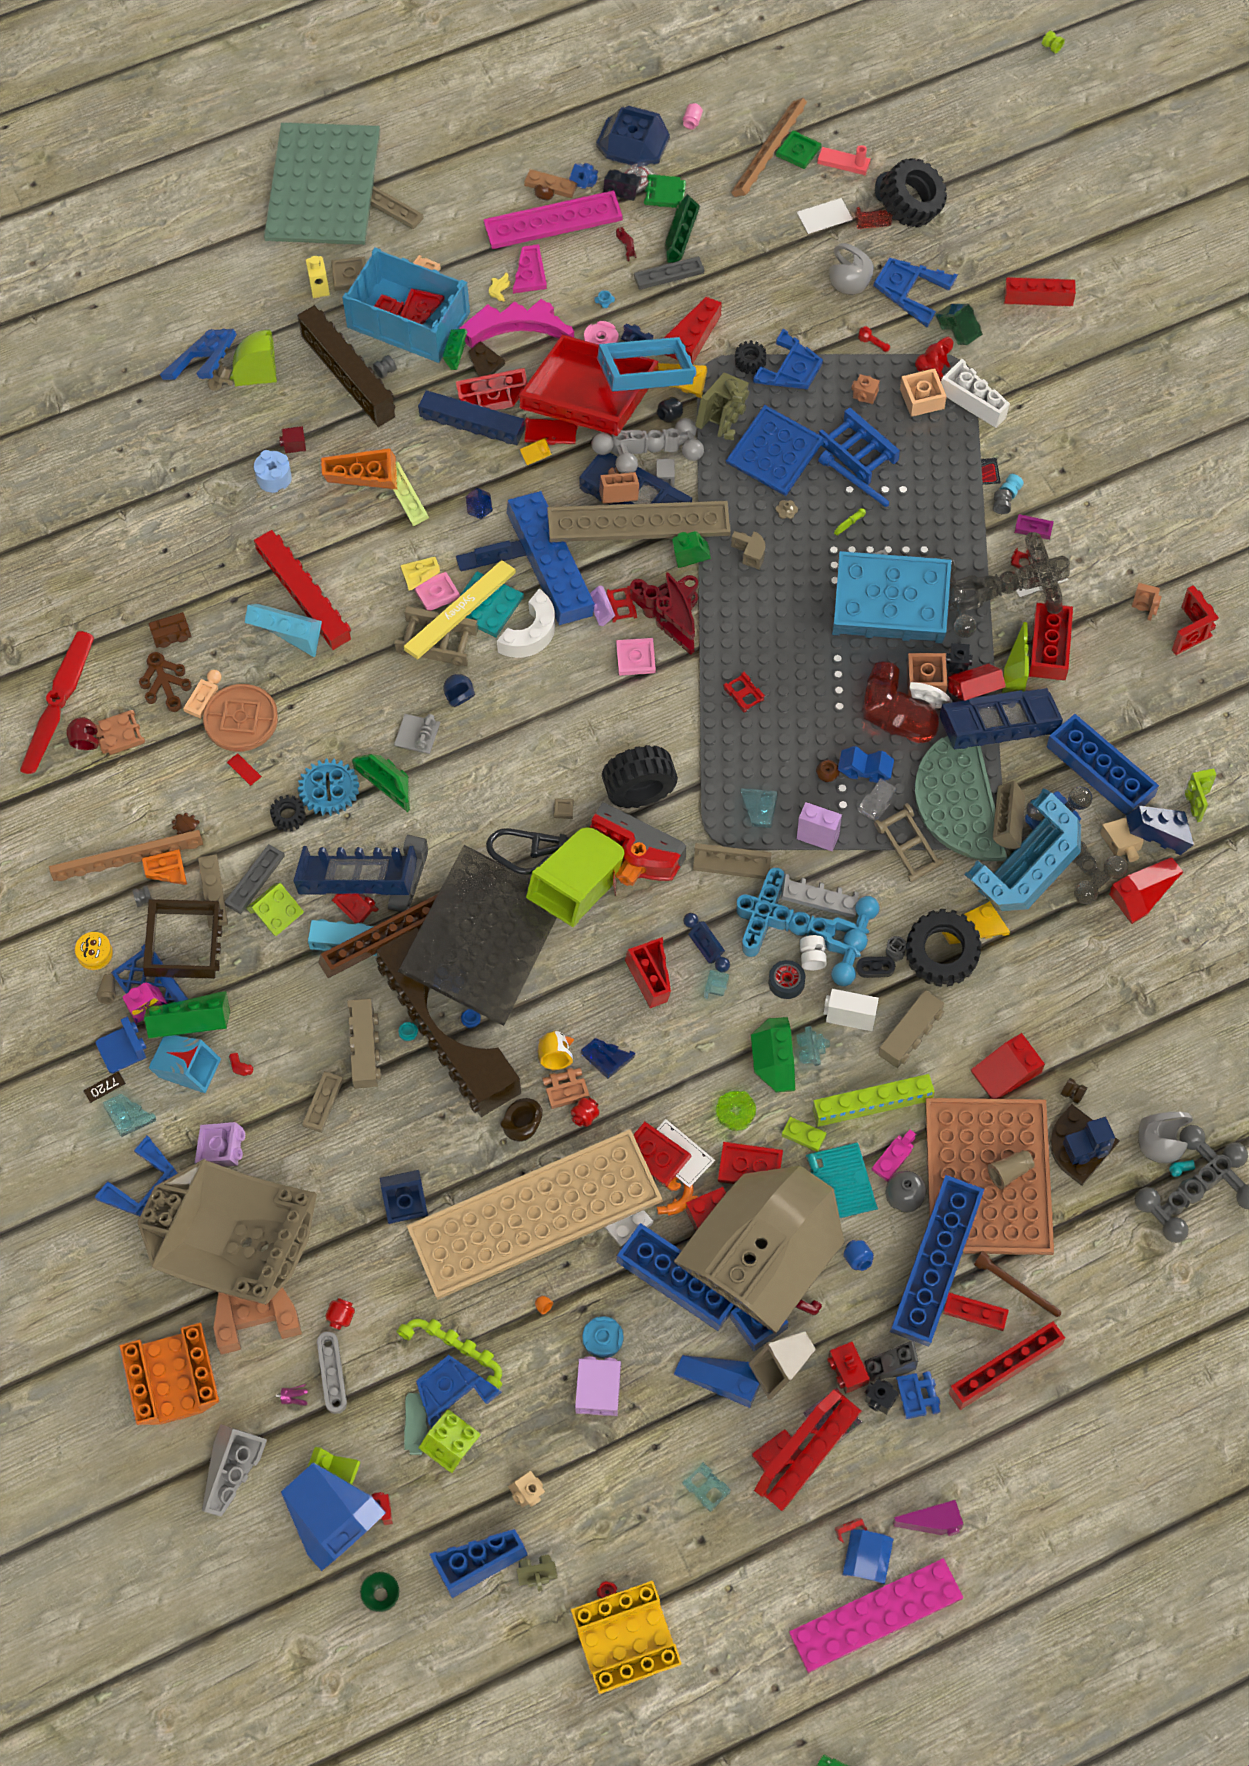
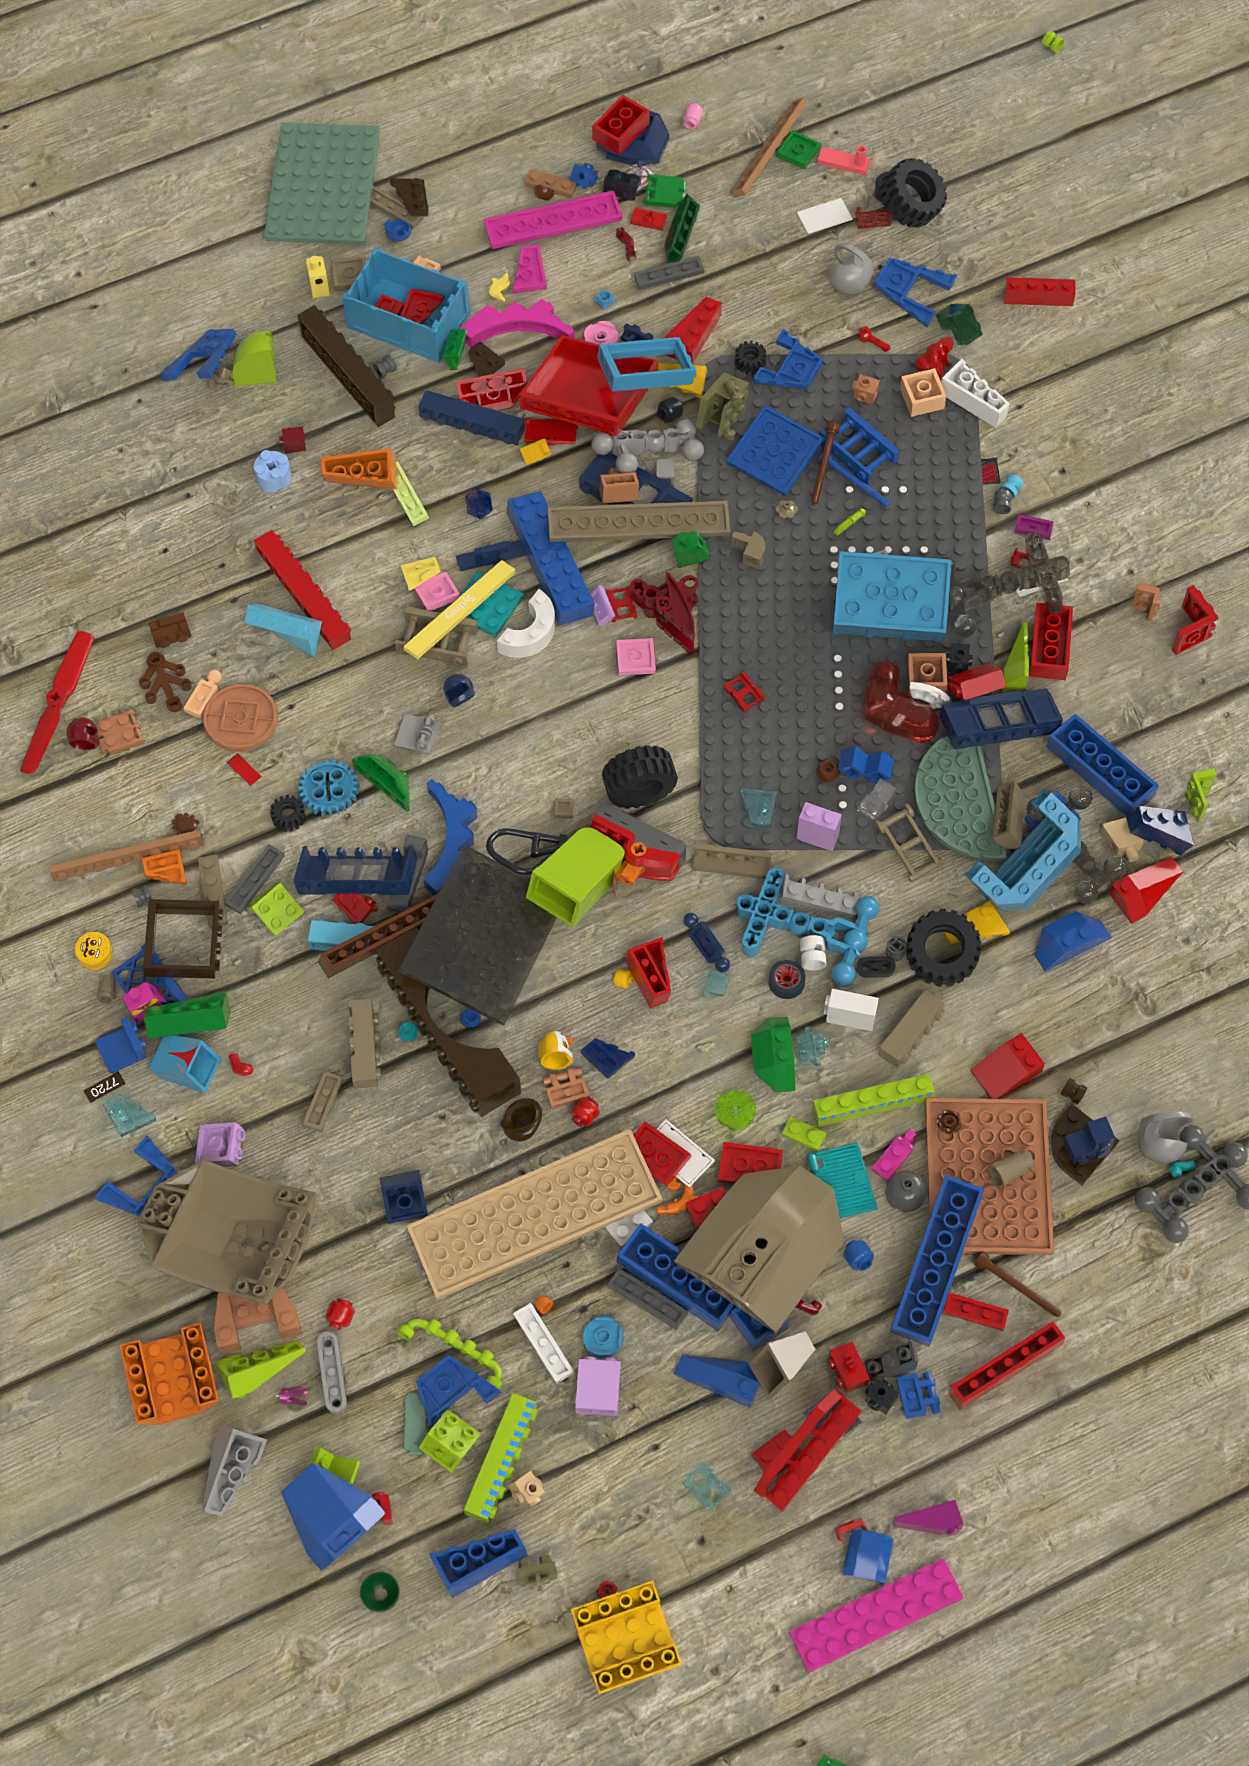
(247, 1373): none -> lime wedge
(397, 230): none -> blue hair
(413, 195): none -> dark brown wing
(458, 818): none -> blue arch
(500, 1459): none -> lime brick
(543, 1343): none -> white plate
(620, 125): none -> red brick
(623, 978): none -> yellow piece
(647, 1299): none -> dark grey plate
(648, 219): none -> red plate
(832, 430): none -> reddish brown piece
(953, 1117): none -> reddish brown plate
(1069, 938): none -> blue wedge

